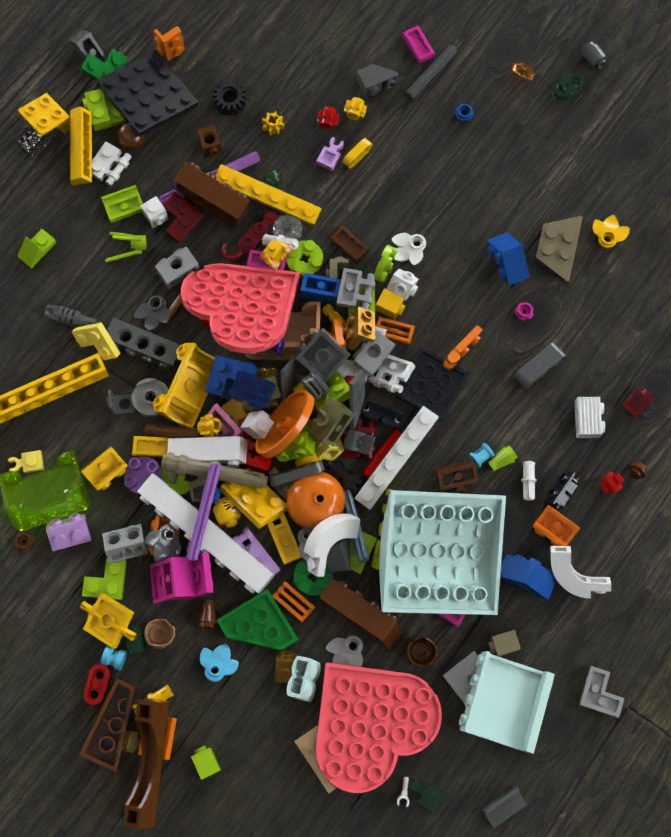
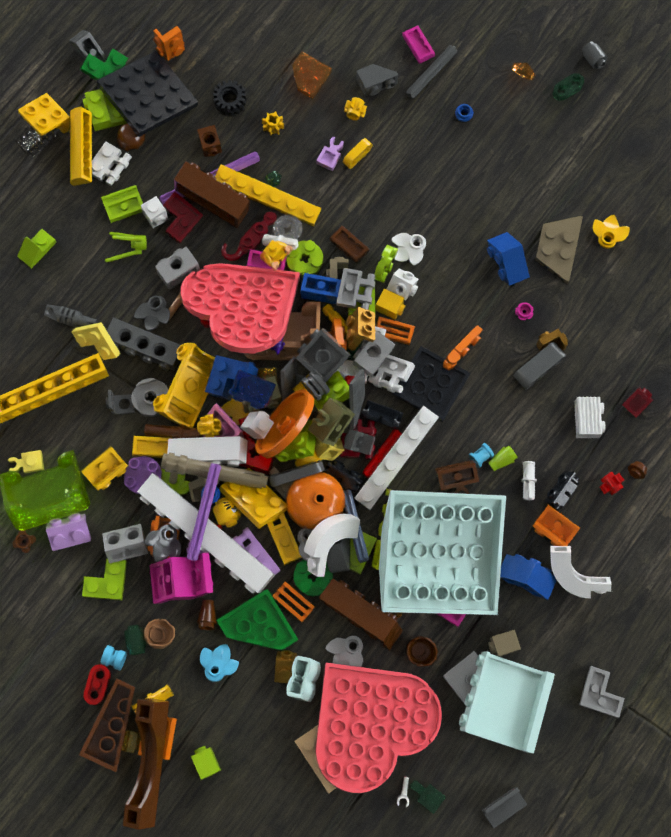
(108, 620): yellow plate -> none
(309, 74): none -> clear orange plate
(328, 118): red gear -> none
(555, 336): none -> pearl gold bracket

